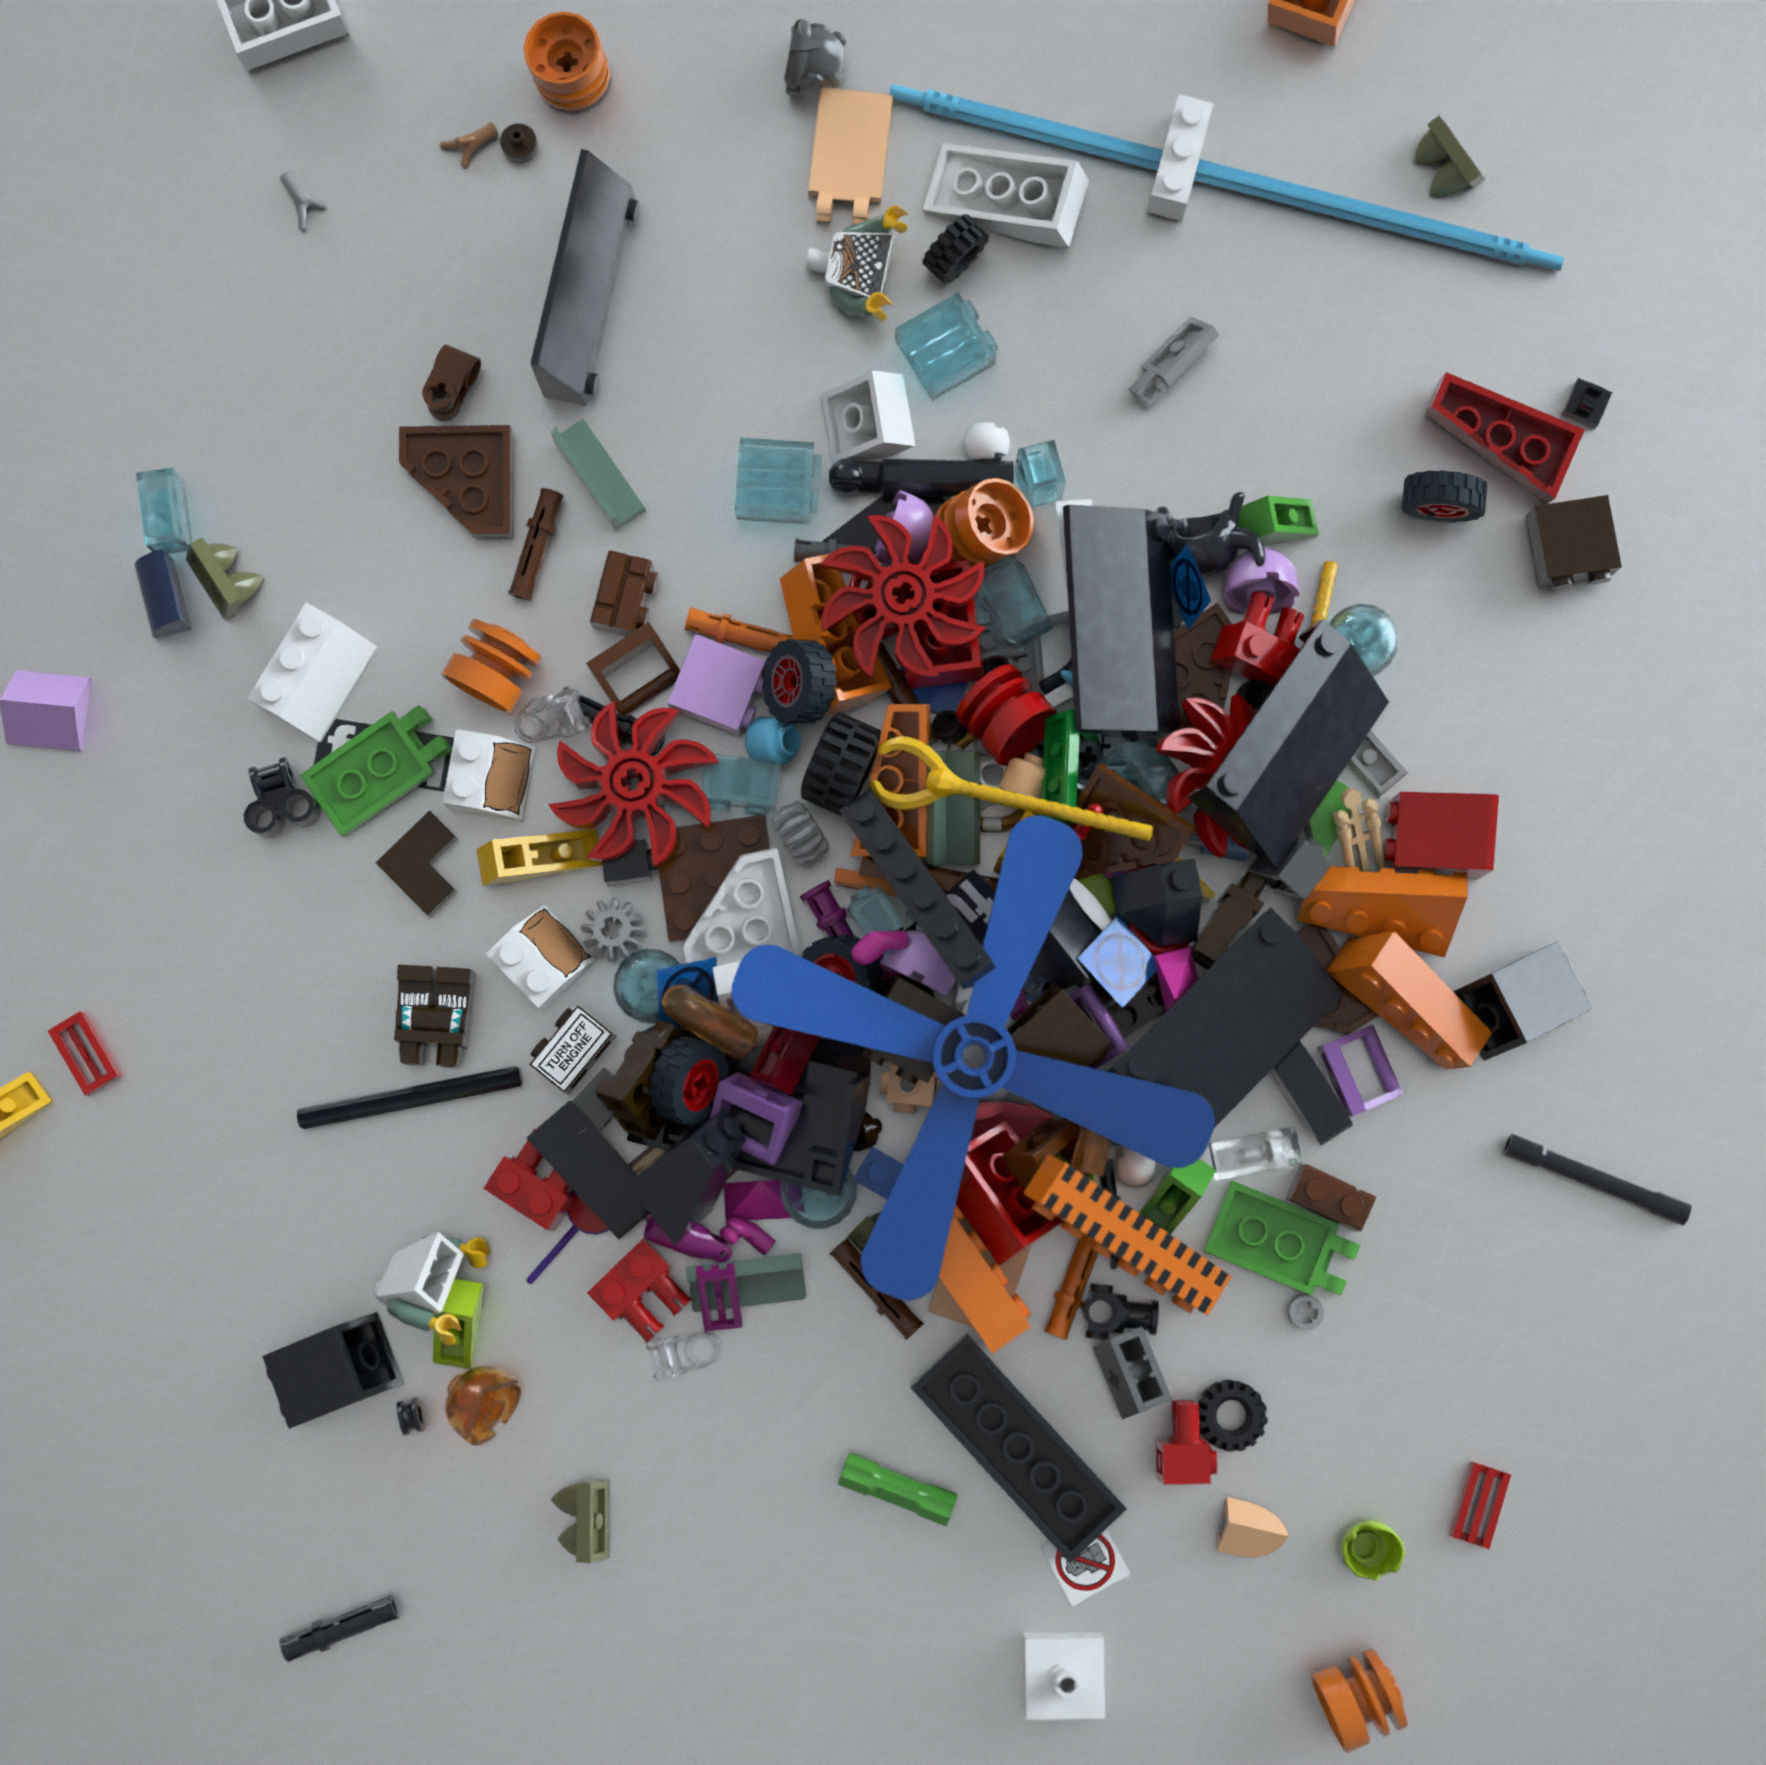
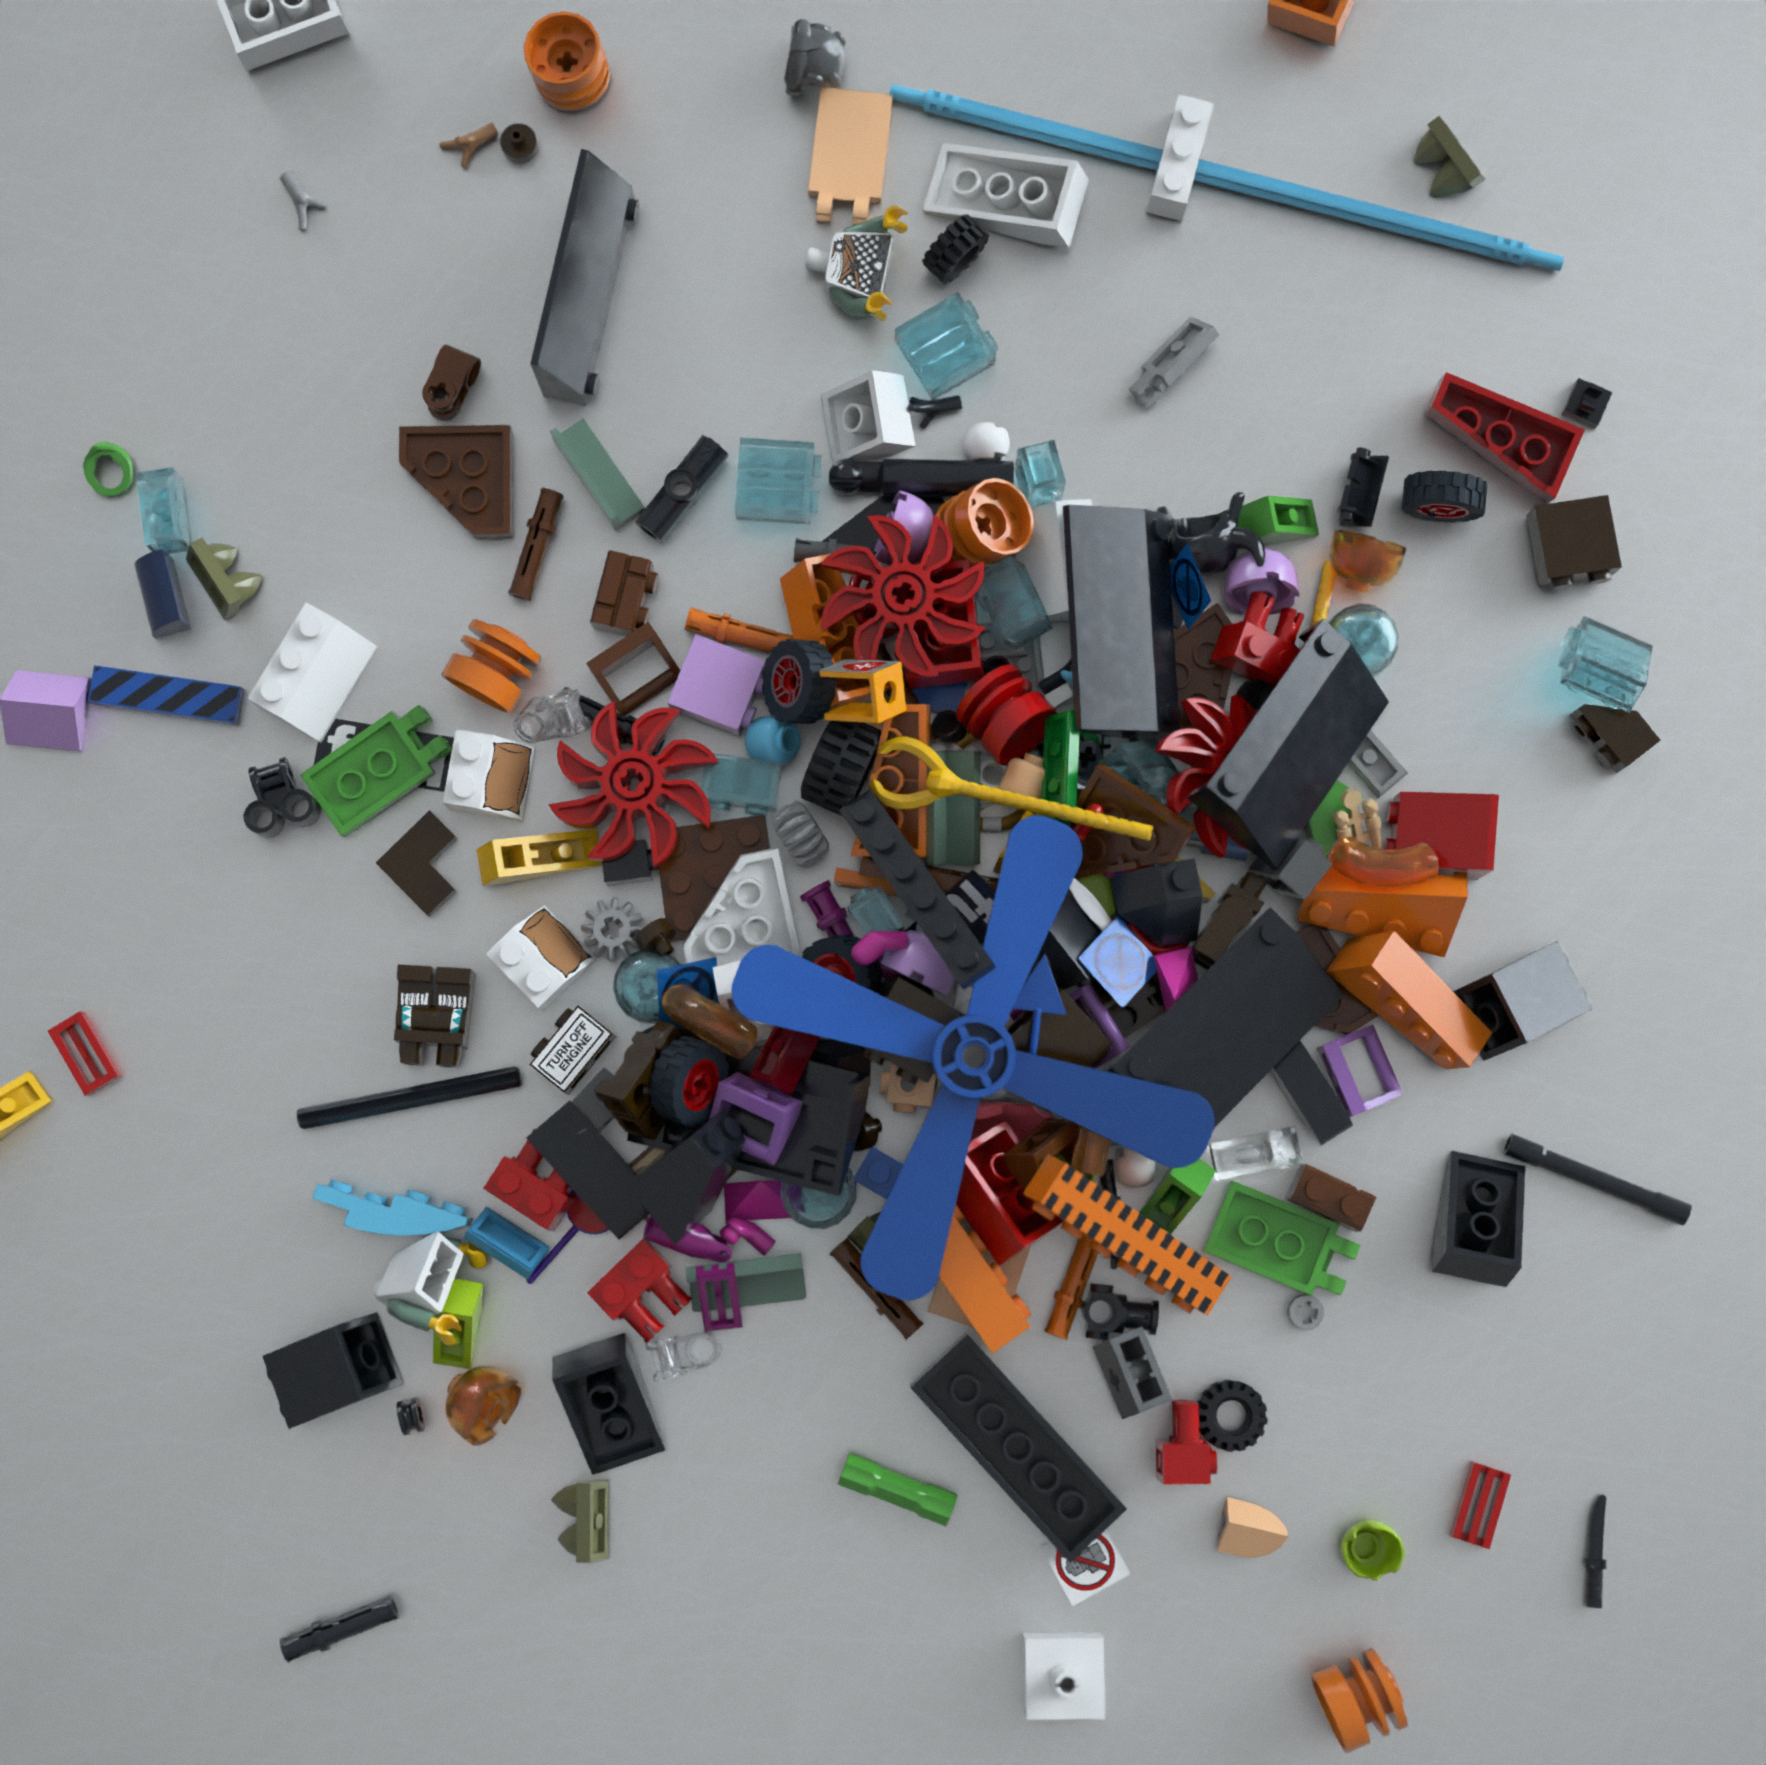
(118, 455): none -> bright green piece
(165, 695): none -> tile
(406, 1216): none -> medium azure slope
(506, 1242): none -> dark azure tile
(607, 1403): none -> black slope
(657, 936): none -> dark brown tile
(695, 469): none -> black piece
(878, 674): none -> light orange piece
(934, 407): none -> black bar
(1040, 996): none -> blue piece
(1362, 494): none -> black hinge
(1364, 559): none -> clear orange cylinder
(1382, 866): none -> clear orange cylinder
(1480, 1220): none -> black slope
(1595, 1561): none -> black piece
(1604, 664): none -> clear light blue brick
(1614, 733): none -> dark brown slope

